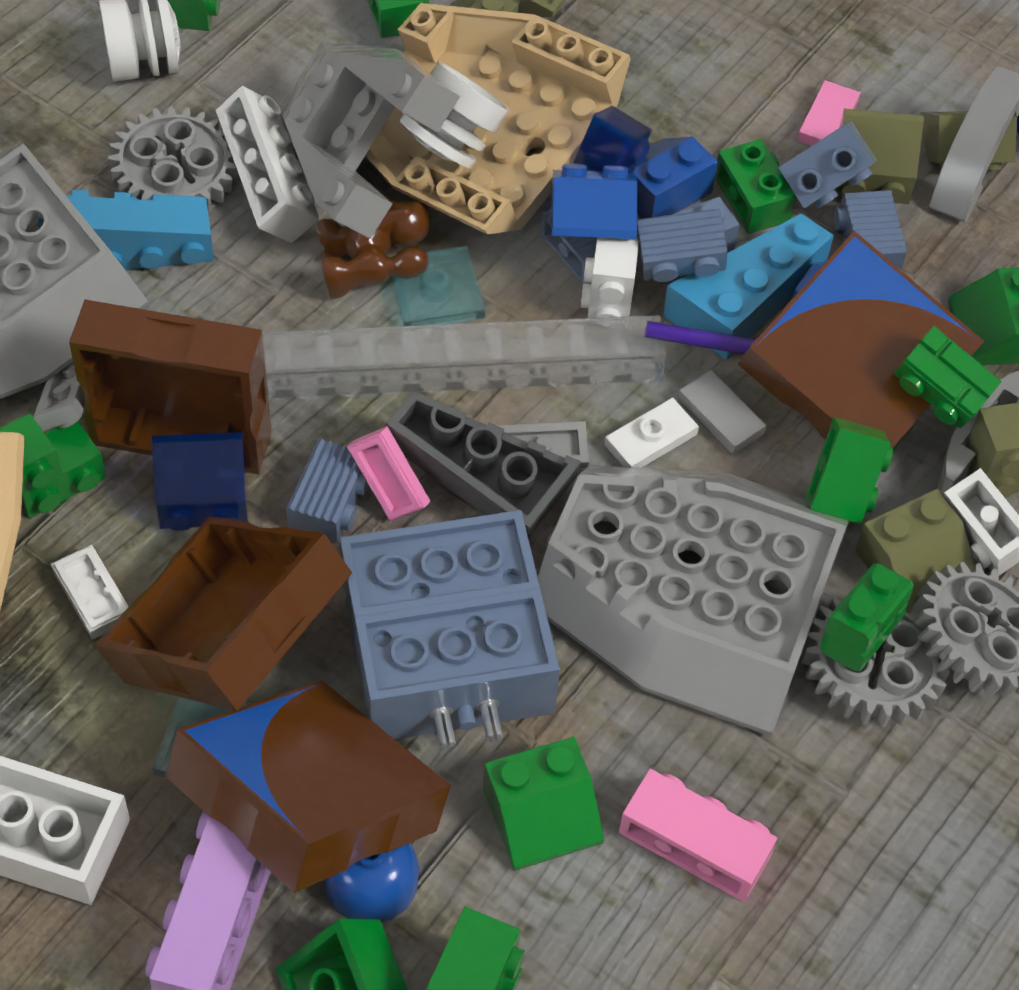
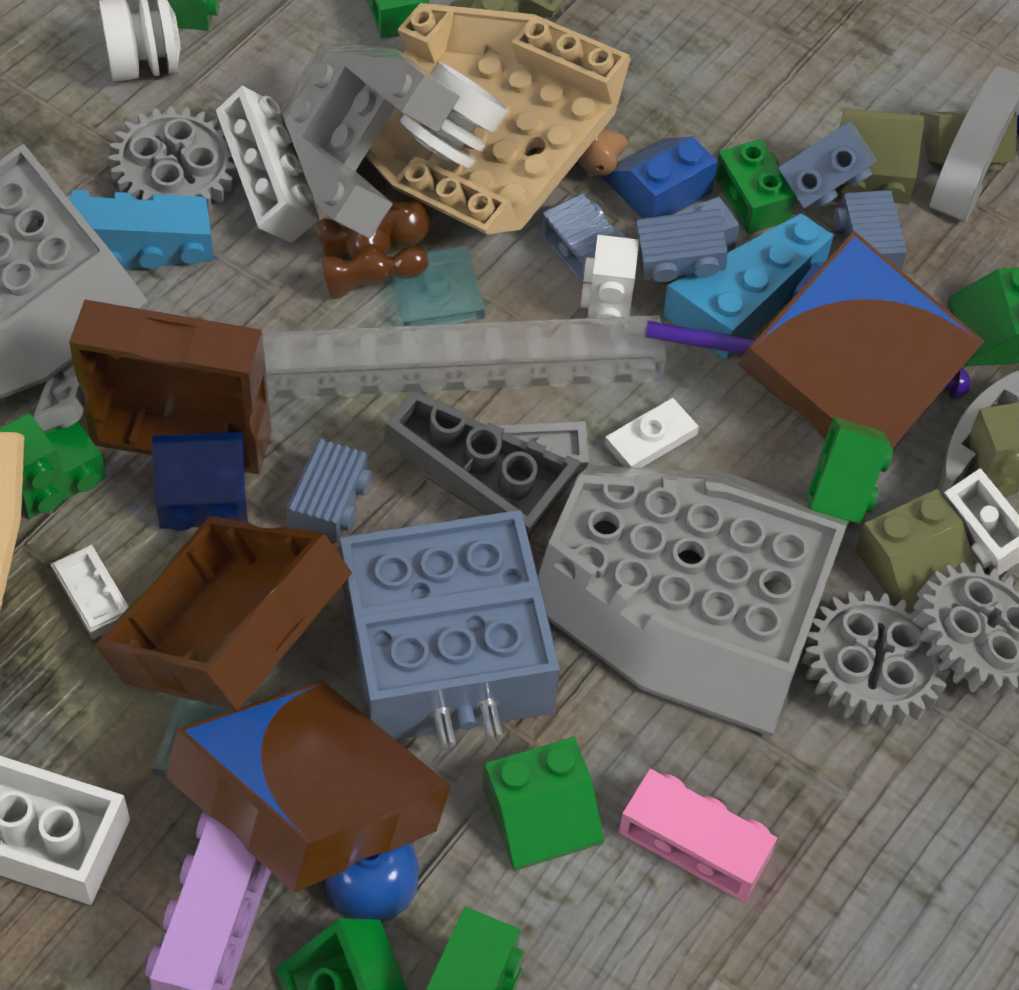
(388, 473): bright pink tile -> none
(594, 202): blue slope -> none
(613, 141): clear blue brick -> none
(722, 412): light grey tile -> none
(827, 112): bright pink tile -> none
(866, 617): green brick -> none
(946, 378): green brick -> none

